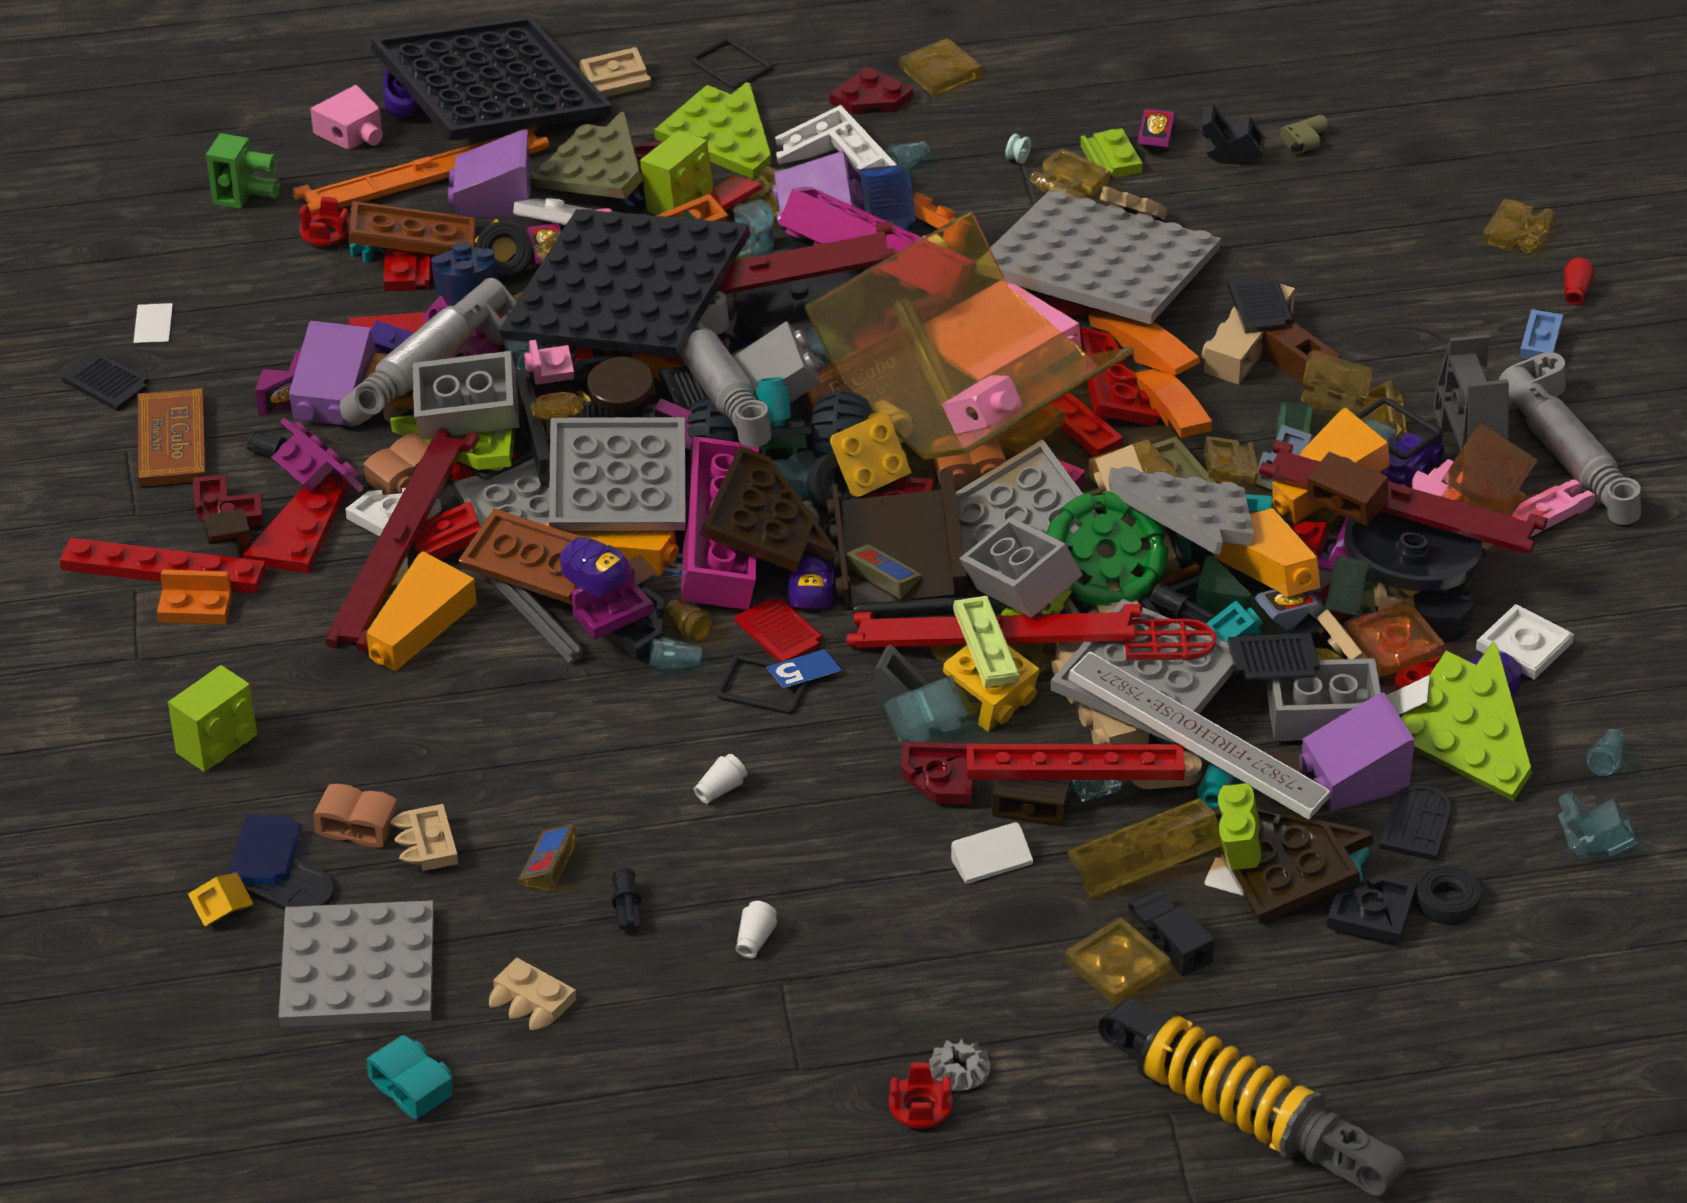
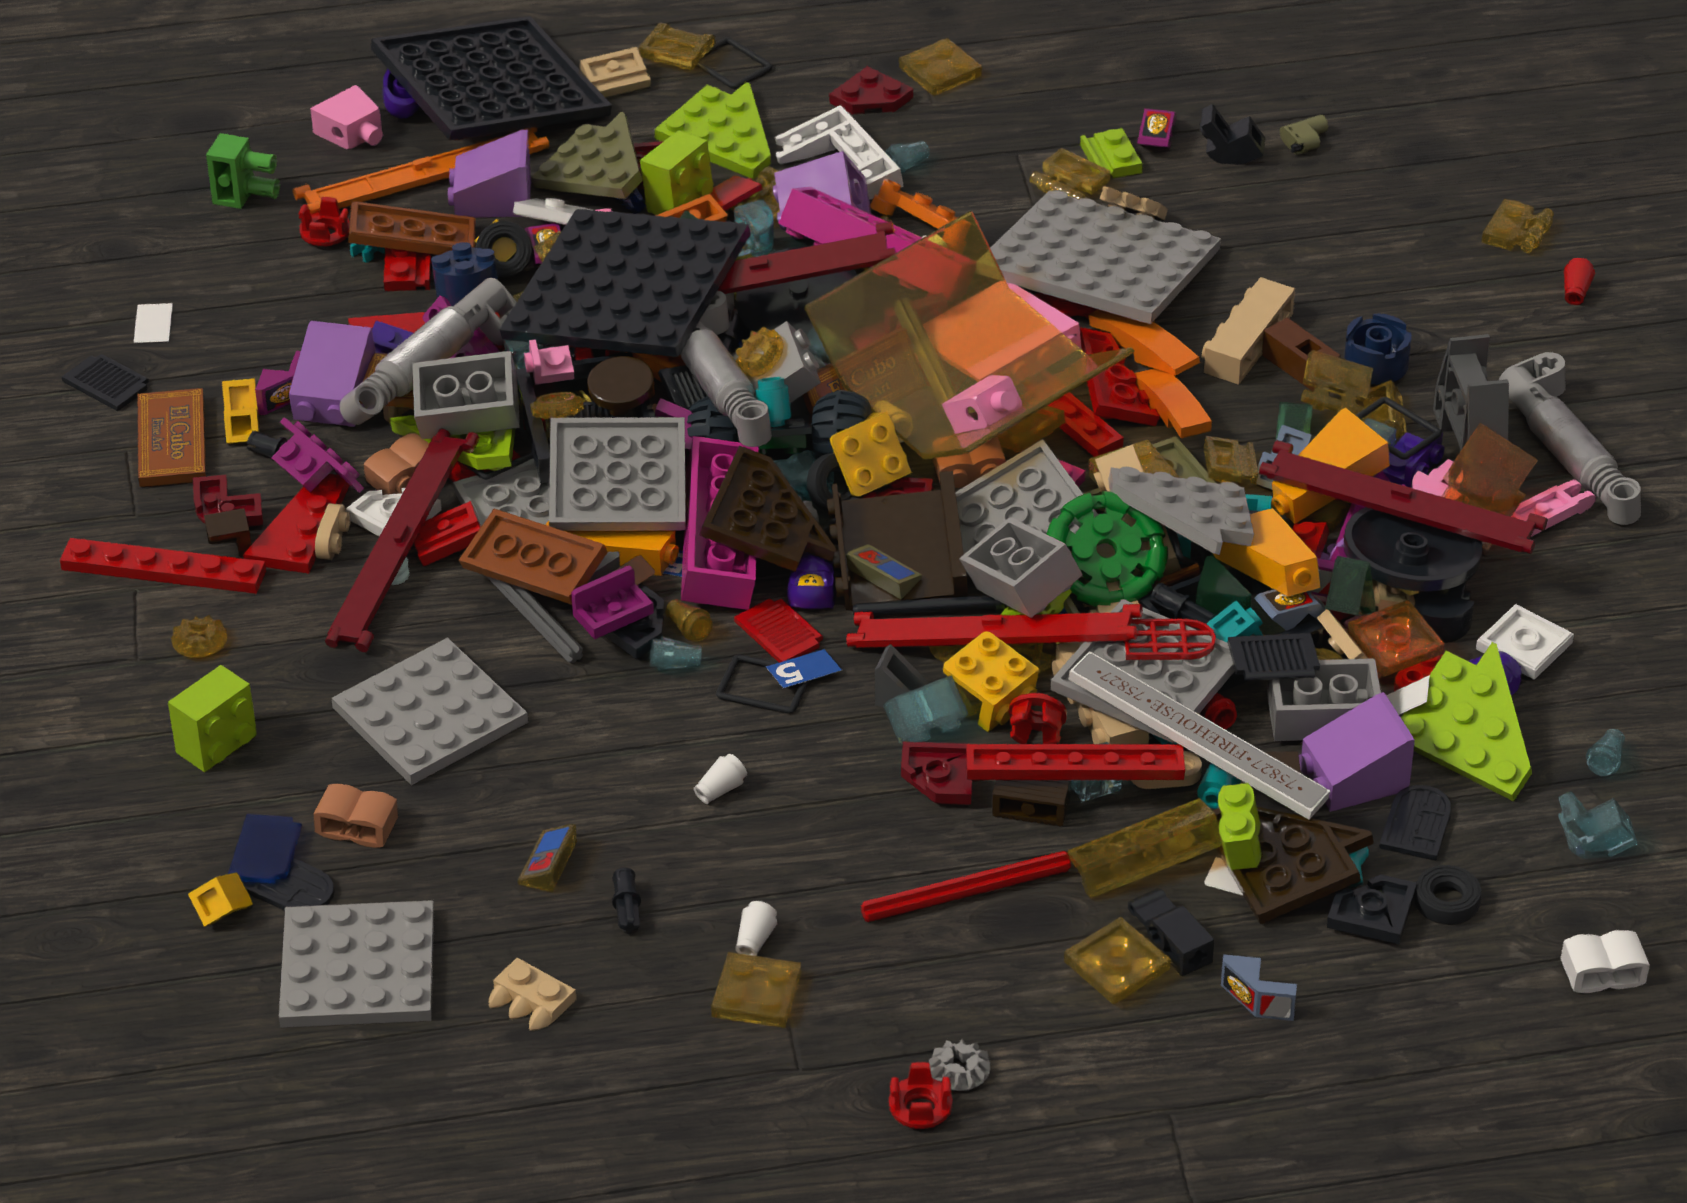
(195, 597): orange bracket -> none
(198, 646): none -> clear yellow gear
(240, 409): none -> yellow slope
(330, 531): none -> tan plate
(410, 1076): teal brick -> none
(419, 610): light orange slope -> none
(427, 837): tan plate -> none
(429, 710): none -> light grey plate
(594, 566): dark purple piece -> none
(676, 46): none -> clear yellow plate
(756, 989): none -> clear yellow plate
(757, 364): none -> clear yellow gear
(889, 194): clear blue window -> none
(965, 886): none -> red axle
(986, 641): yellowish green tile -> none
(991, 853): white slope -> none
(1018, 148): light aqua bush -> none
(1025, 719): none -> red piece
(1220, 711): none -> red cone
(1249, 1097): piece -> none
(1259, 997): none -> slope
(1260, 304): black window -> none
(1348, 488): reddish brown brick -> none
(1381, 345): none -> dark blue brick
(1541, 333): medium blue plate -> none
(1604, 961): none -> white brick

